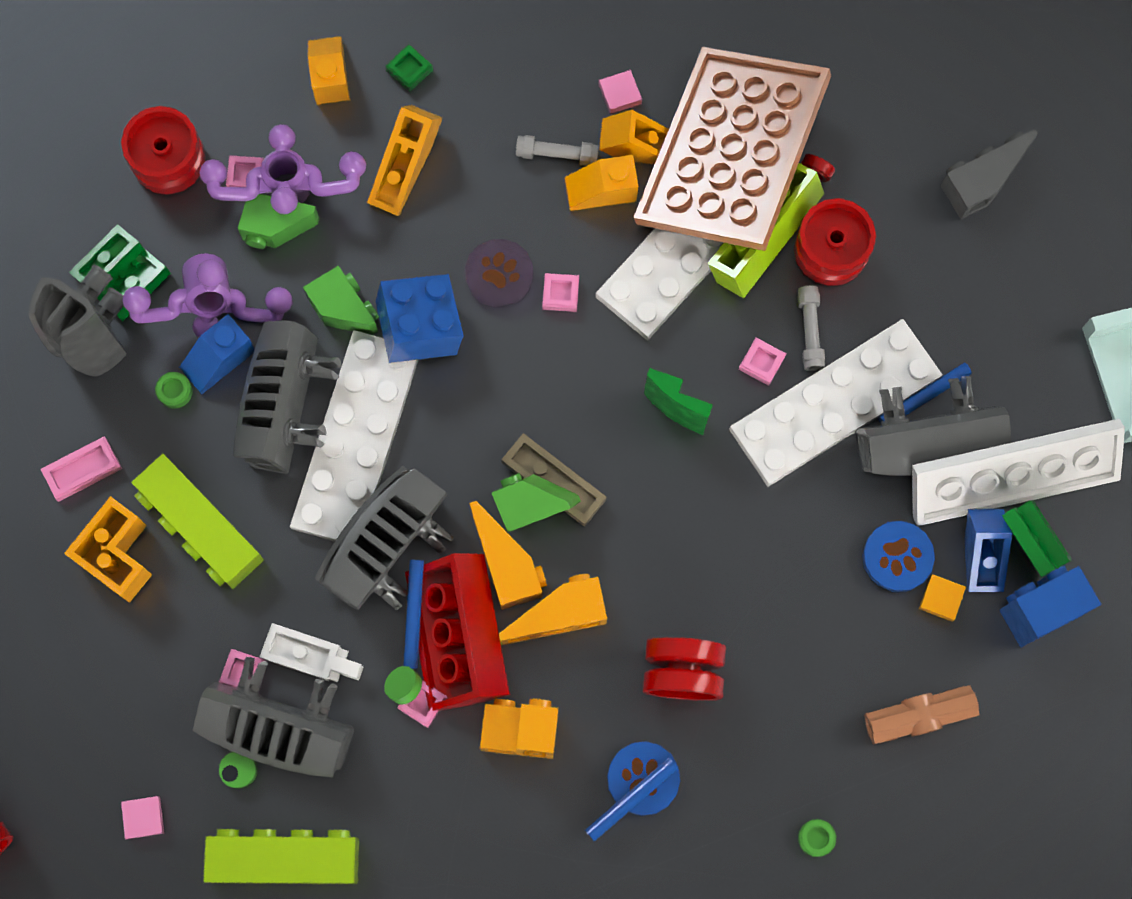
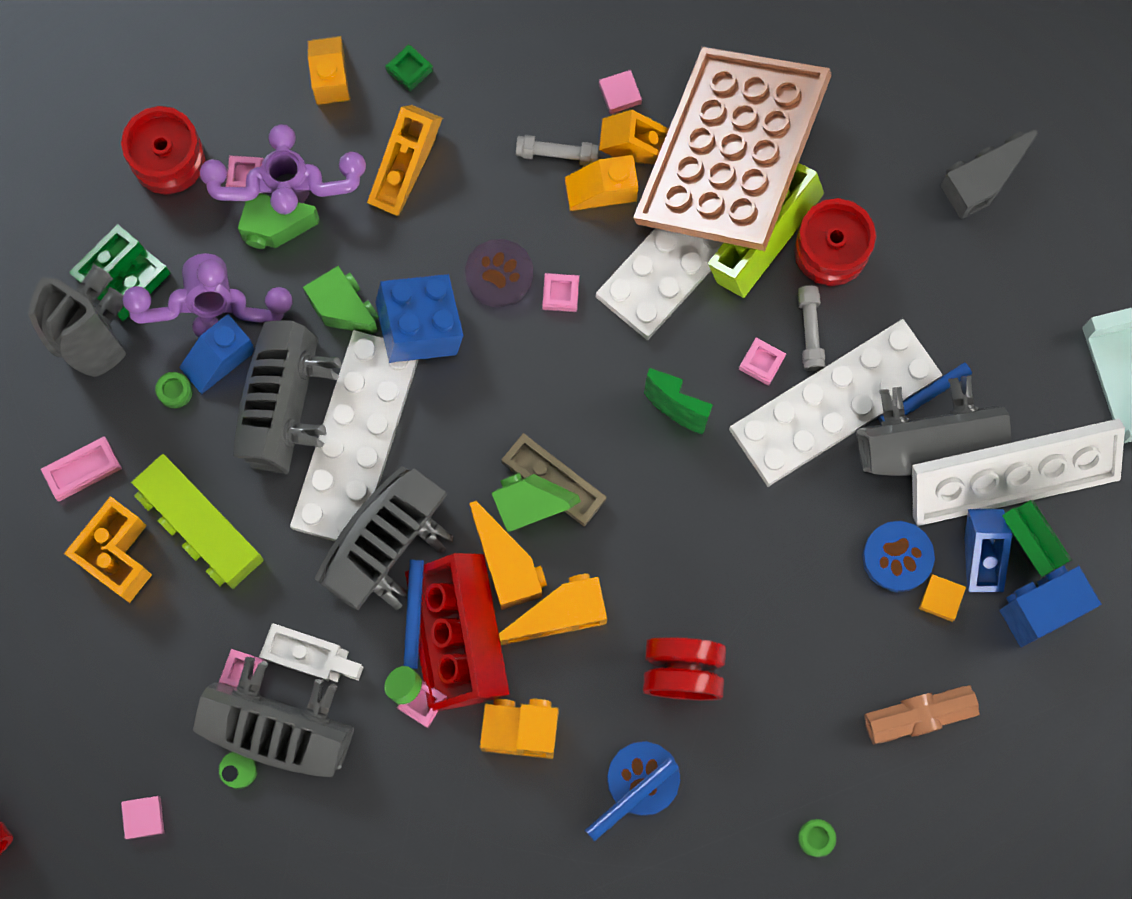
(281, 859): lime brick -> none
(823, 168): red tile -> none

